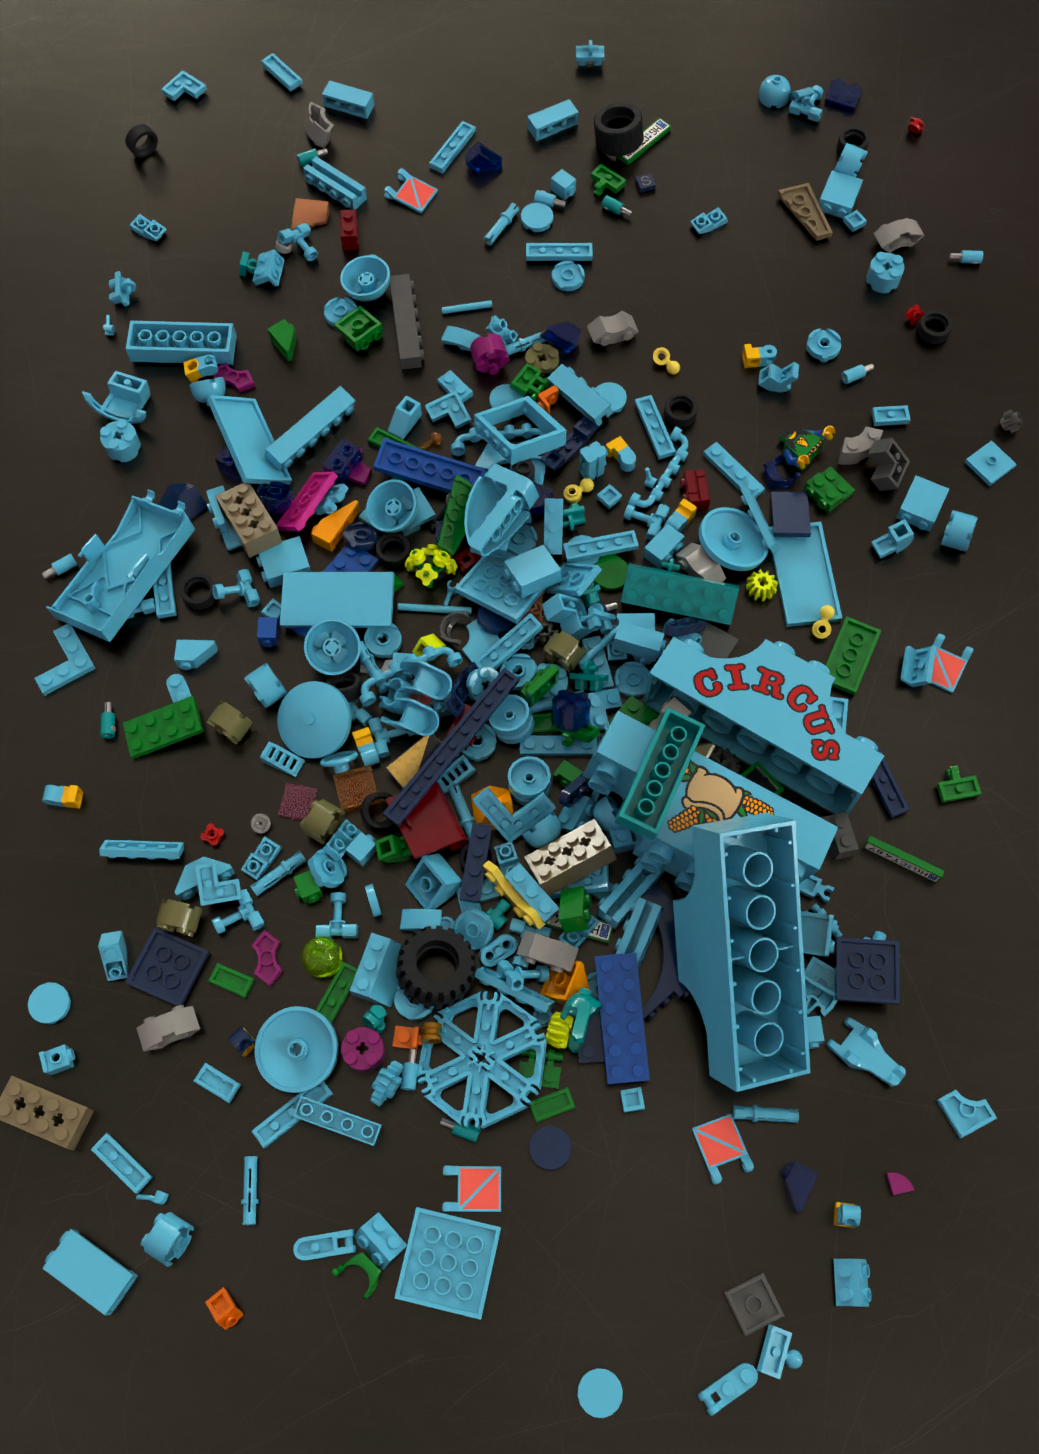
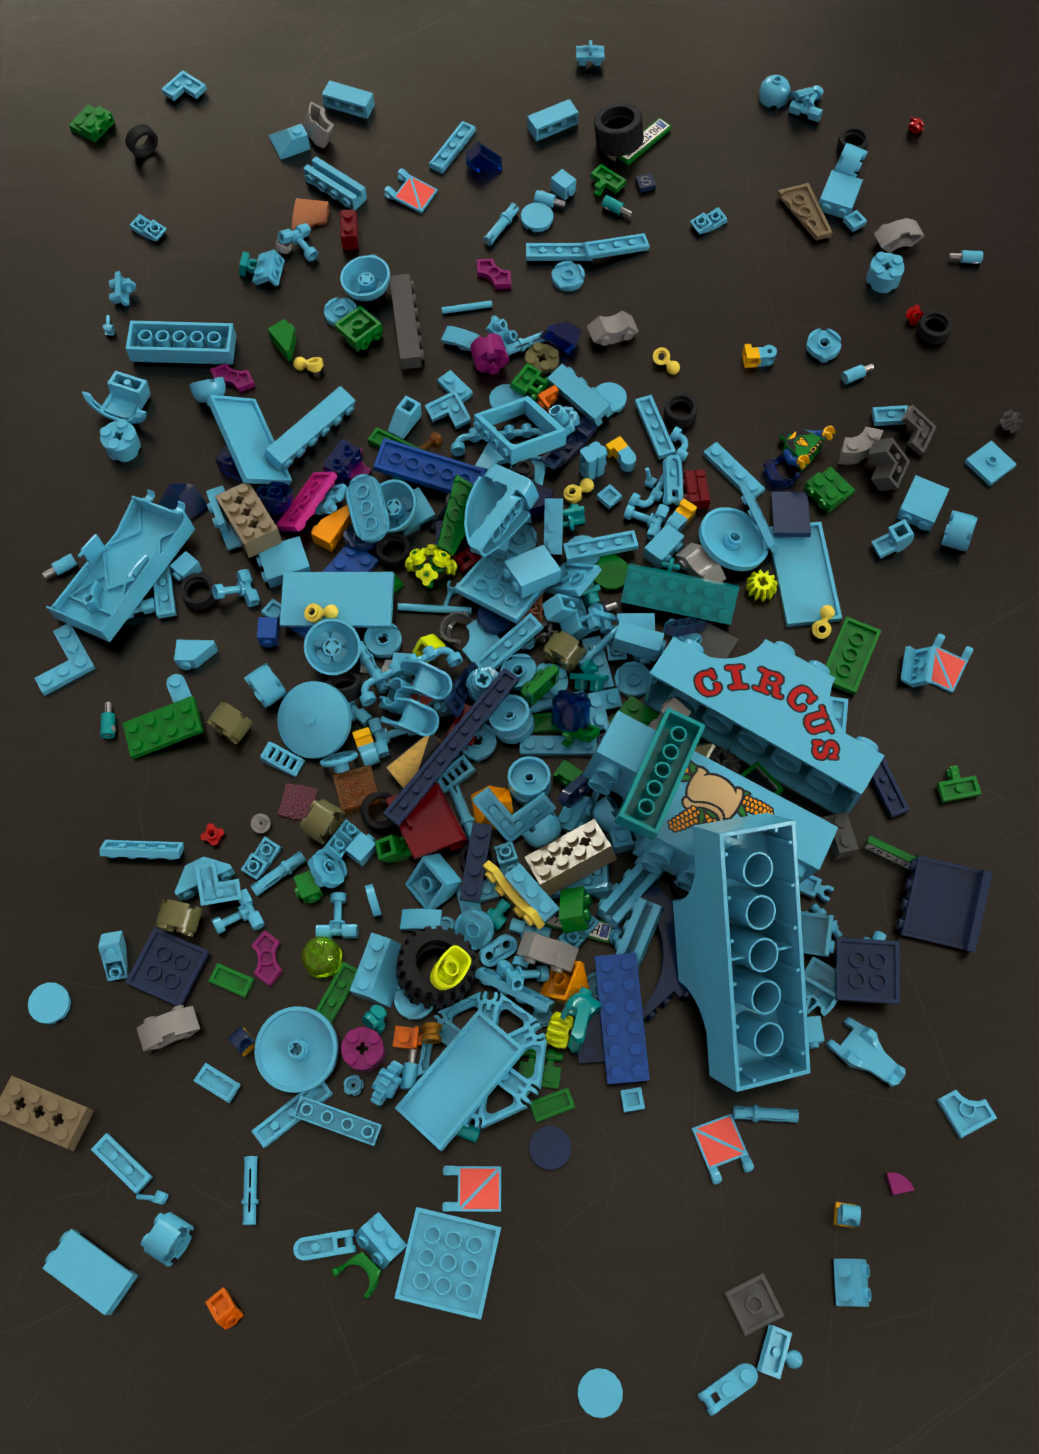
(63, 796): leg -> none
(65, 1061): medium azure brick -> none
(92, 122): none -> green plate
(185, 566): none -> medium azure brick
(200, 367): leg -> none
(281, 72): medium azure plate -> none
(290, 141): none -> medium azure slope
(306, 157): teal piece -> none
(313, 364): none -> light yellow plate
(329, 612): none -> light yellow plate
(359, 1084): none -> medium azure plate
(367, 508): none -> medium azure tile
(450, 968): none -> neon yellow piece
(460, 1080): none -> medium azure tile
(478, 686): none -> medium azure bush
(500, 278): none -> magenta tile
(565, 417): none -> medium azure plant
(615, 934): none -> medium azure plate
(616, 246): none -> medium azure tile
(672, 480): none -> medium azure plate
(778, 379): medium azure brick -> none
(798, 1184): clear blue slope -> none
(843, 93): clear blue bracket -> none
(922, 429): none -> dark grey plate
(944, 903): none -> dark blue panel

